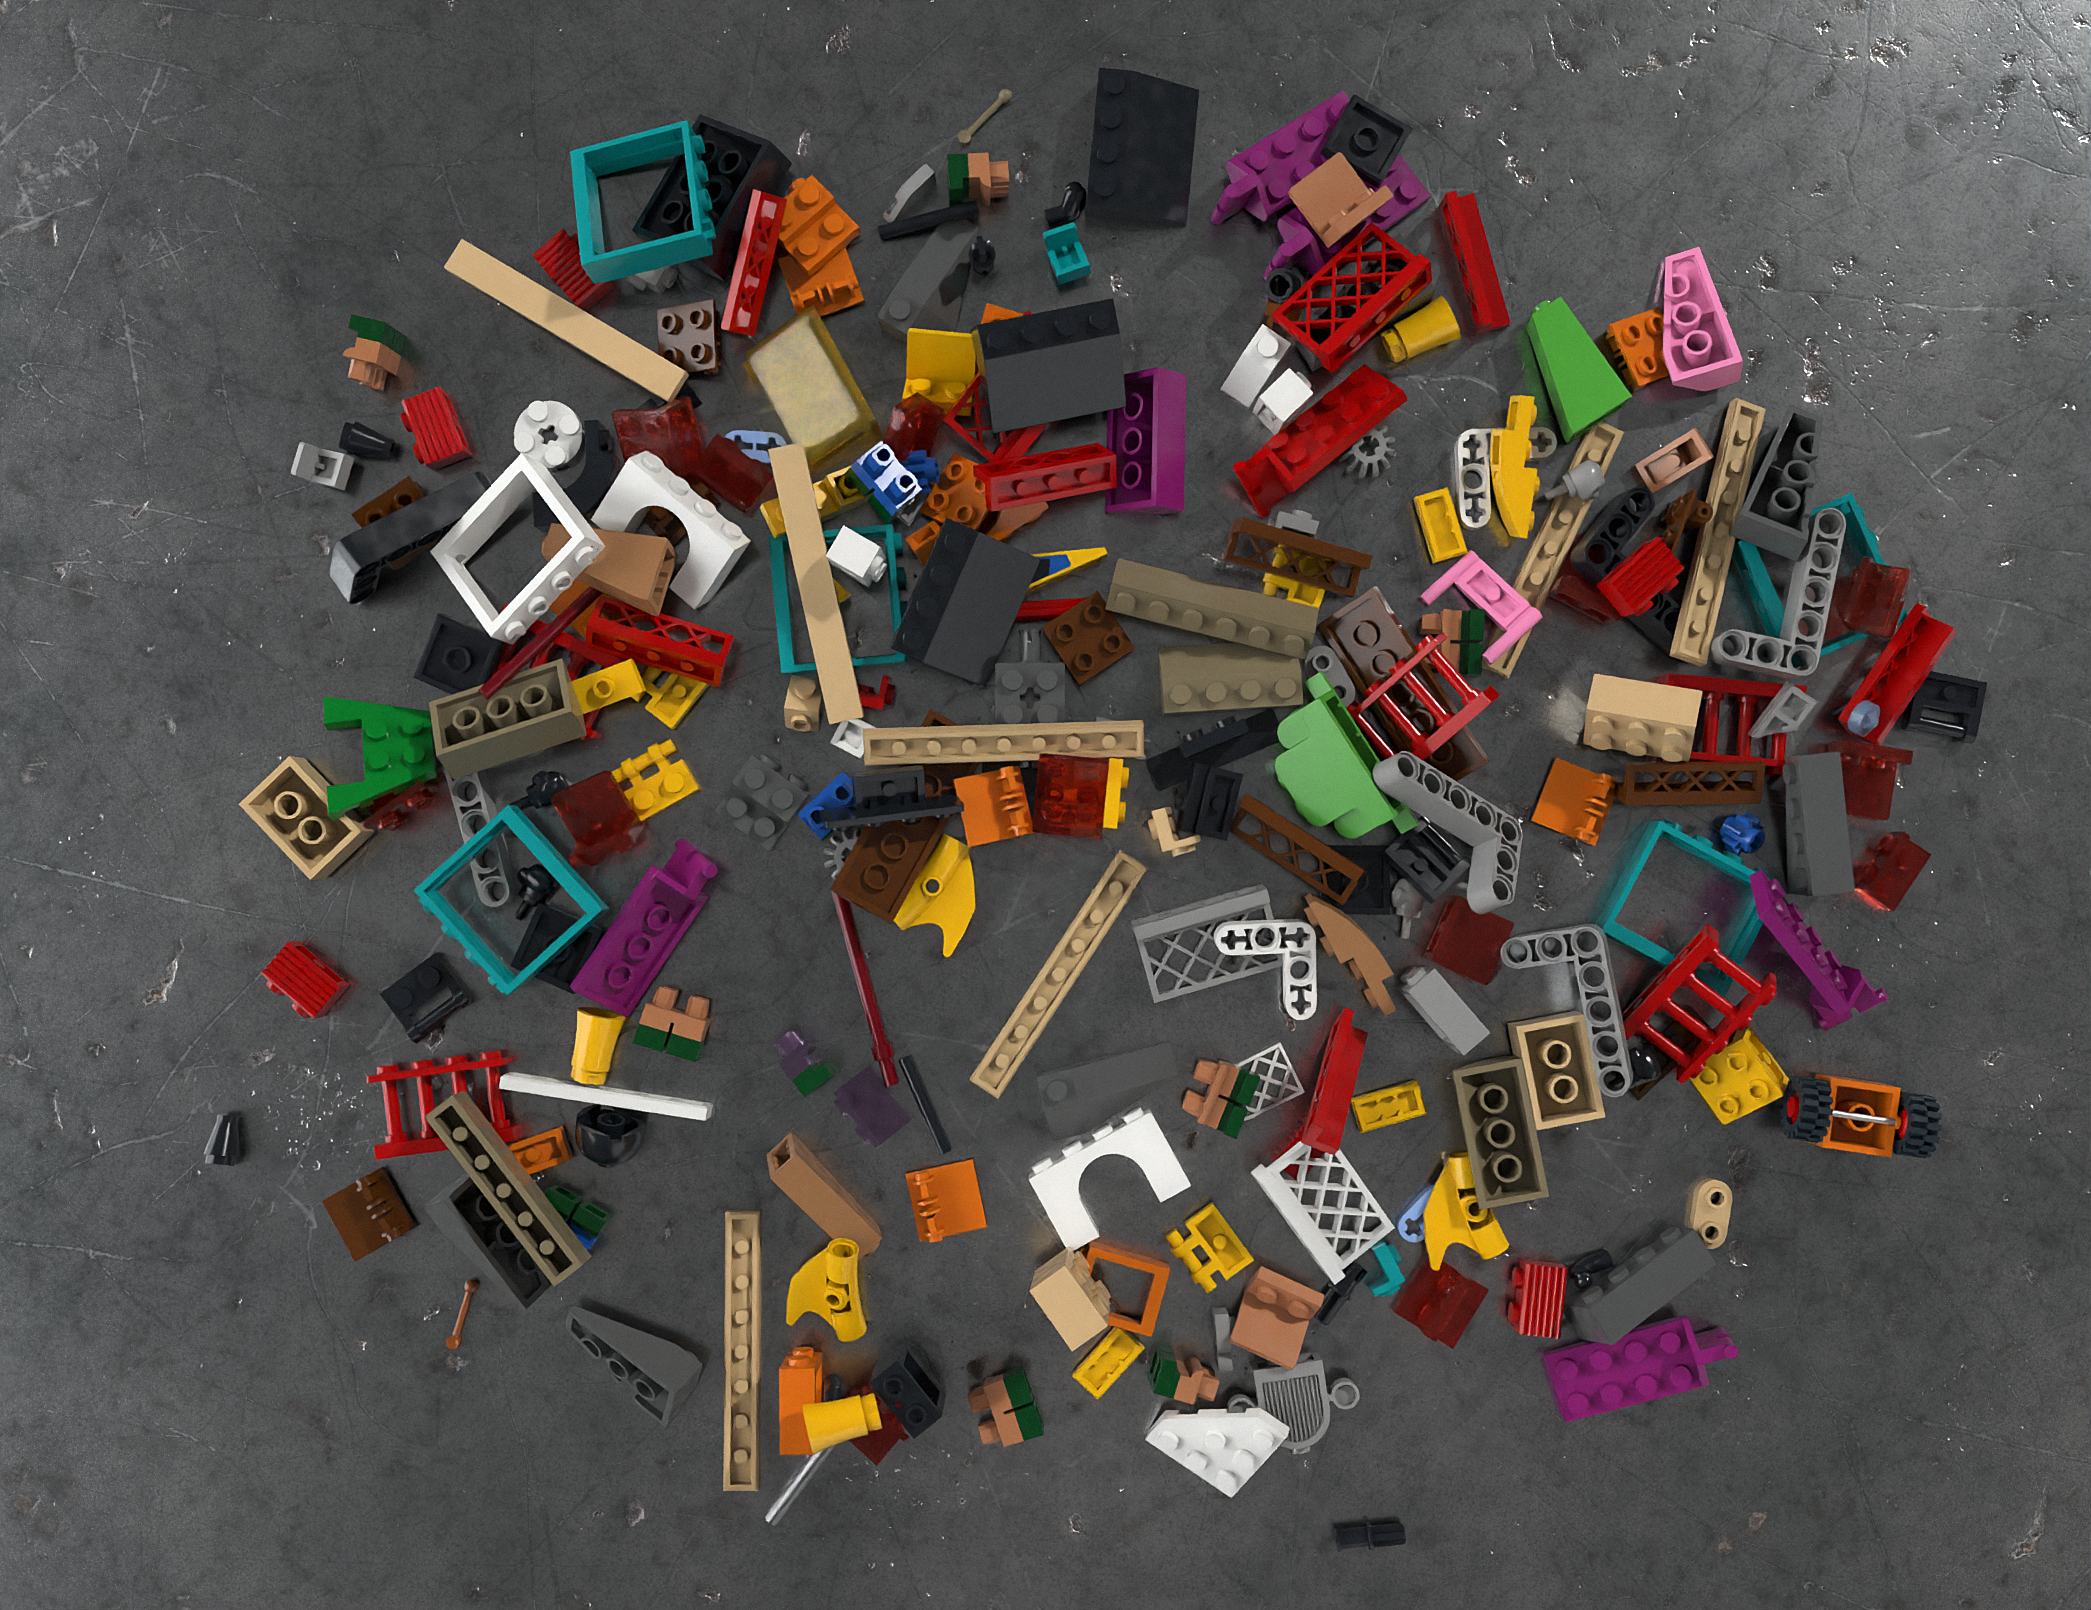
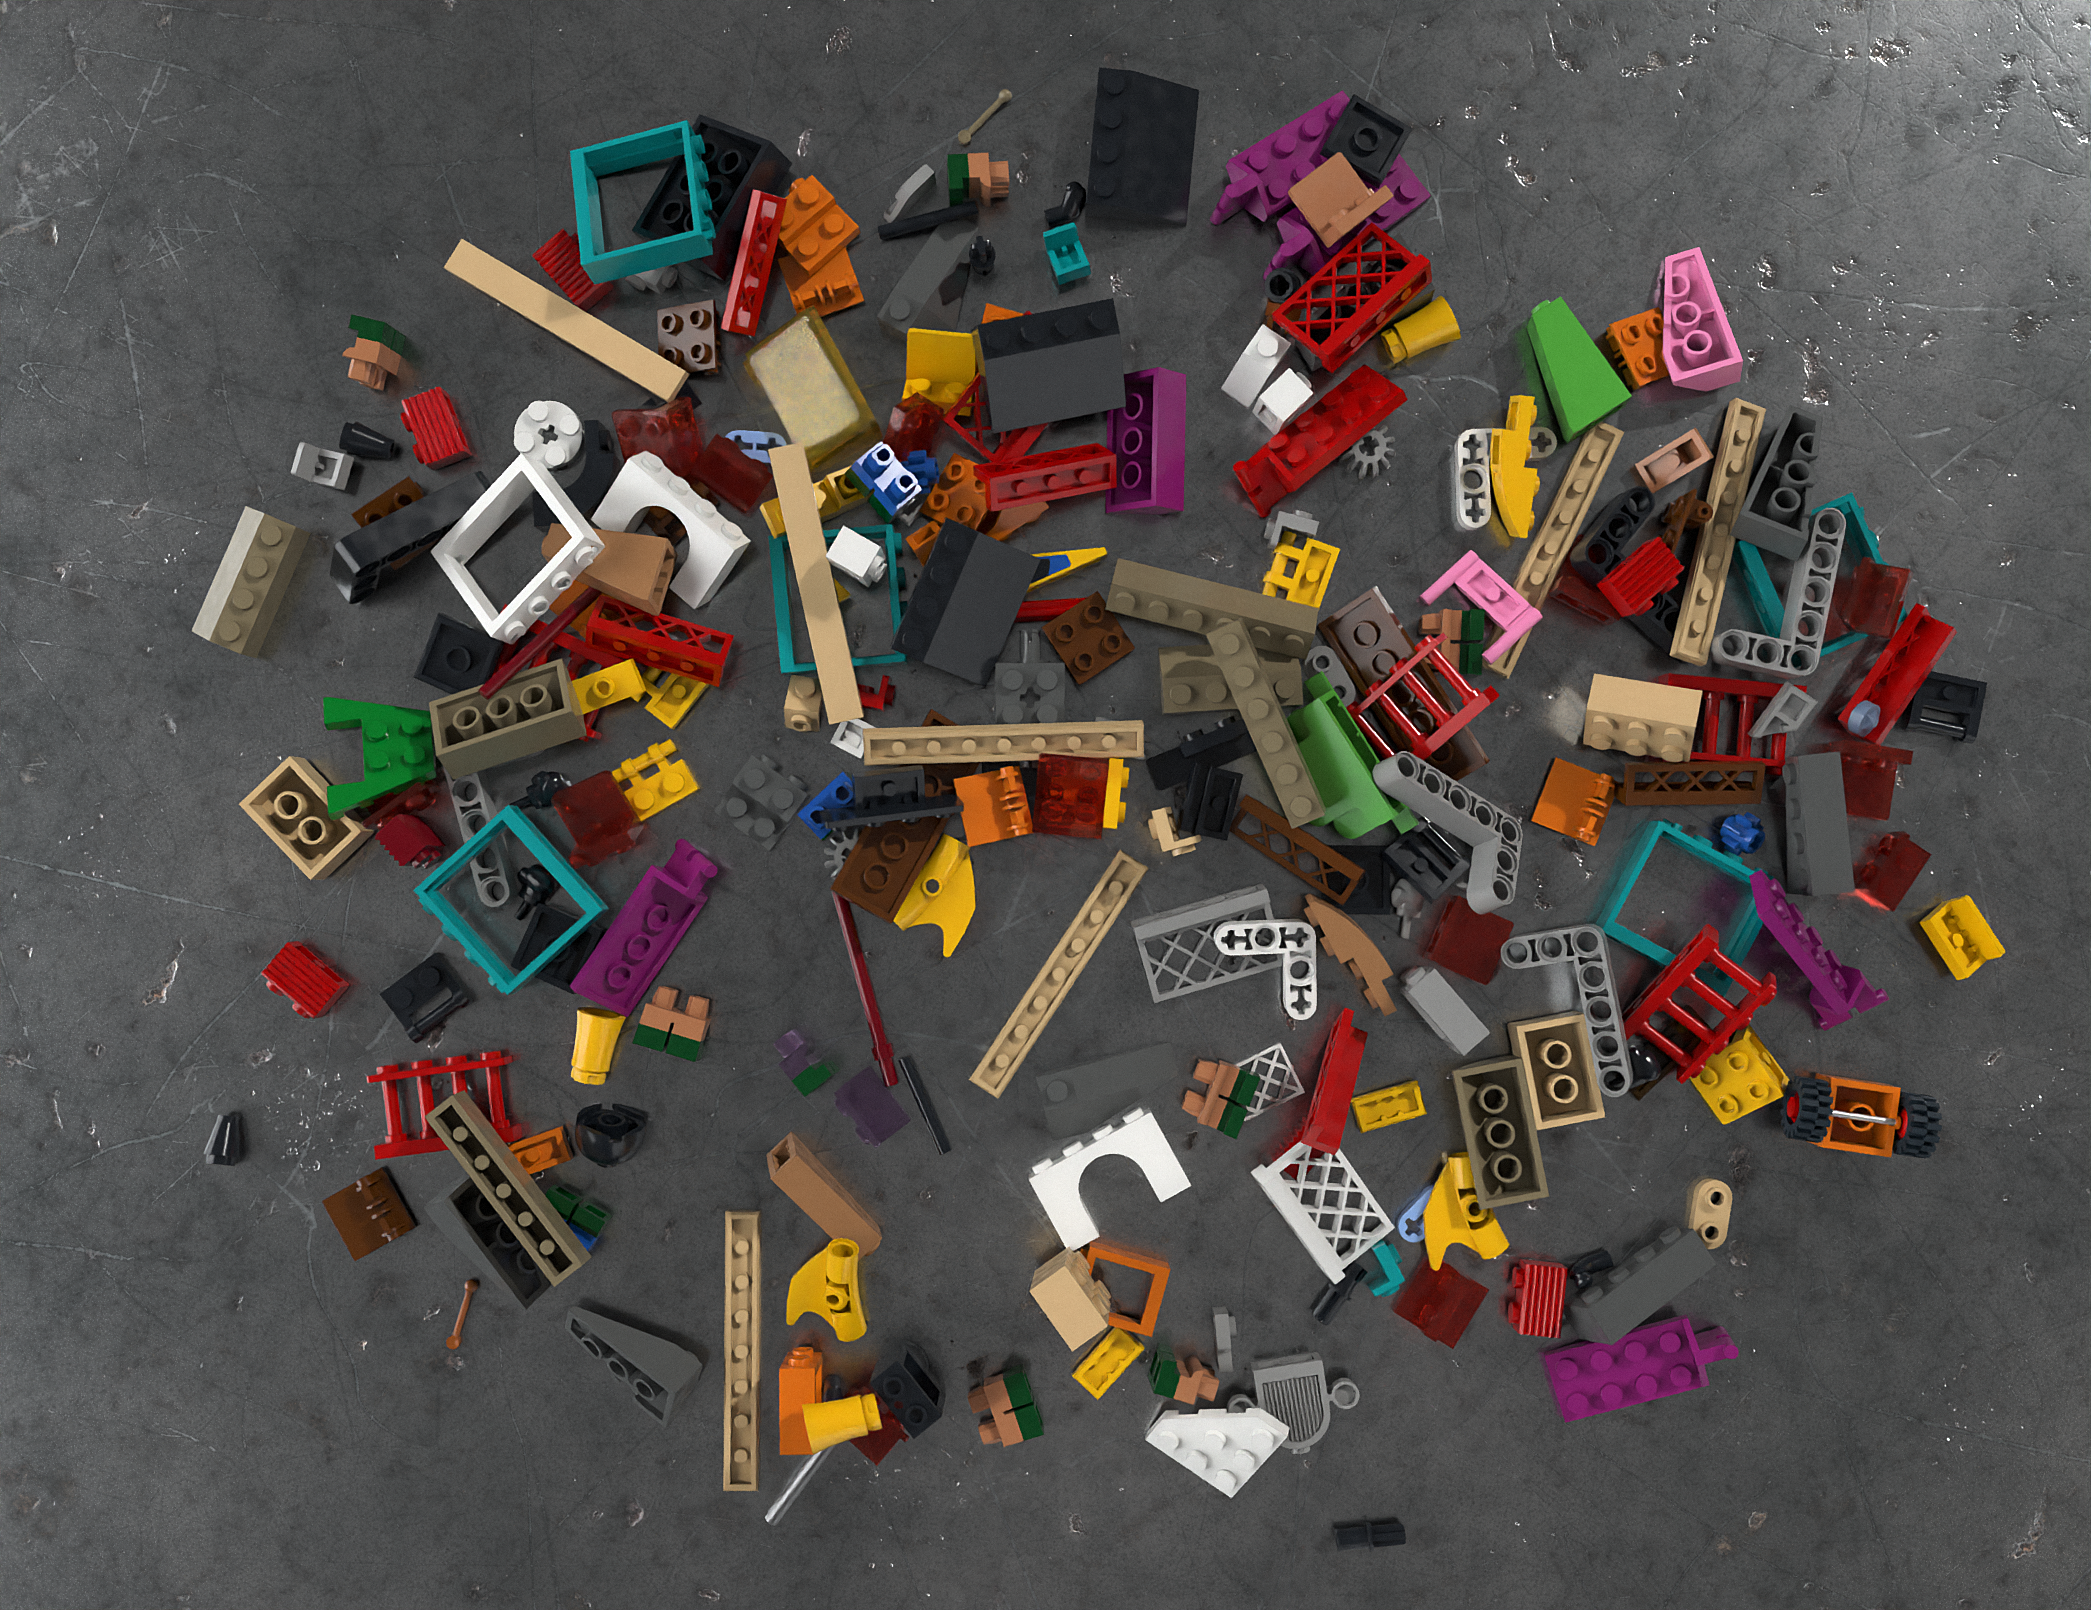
(250, 582): none -> dark tan slope
(410, 841): none -> dark red brick
(606, 1095): white tile -> none
(946, 1200): orange hinge -> none
(1217, 1240): yellow plate -> none
(1266, 723): none -> dark tan brick
(1274, 1317): nougat bracket -> none
(1300, 544): reddish brown fence -> none
(1440, 525): yellow plate -> none
(1474, 263): red fence -> none
(1581, 481): light grey piece -> none
(1961, 936): none -> yellow bracket

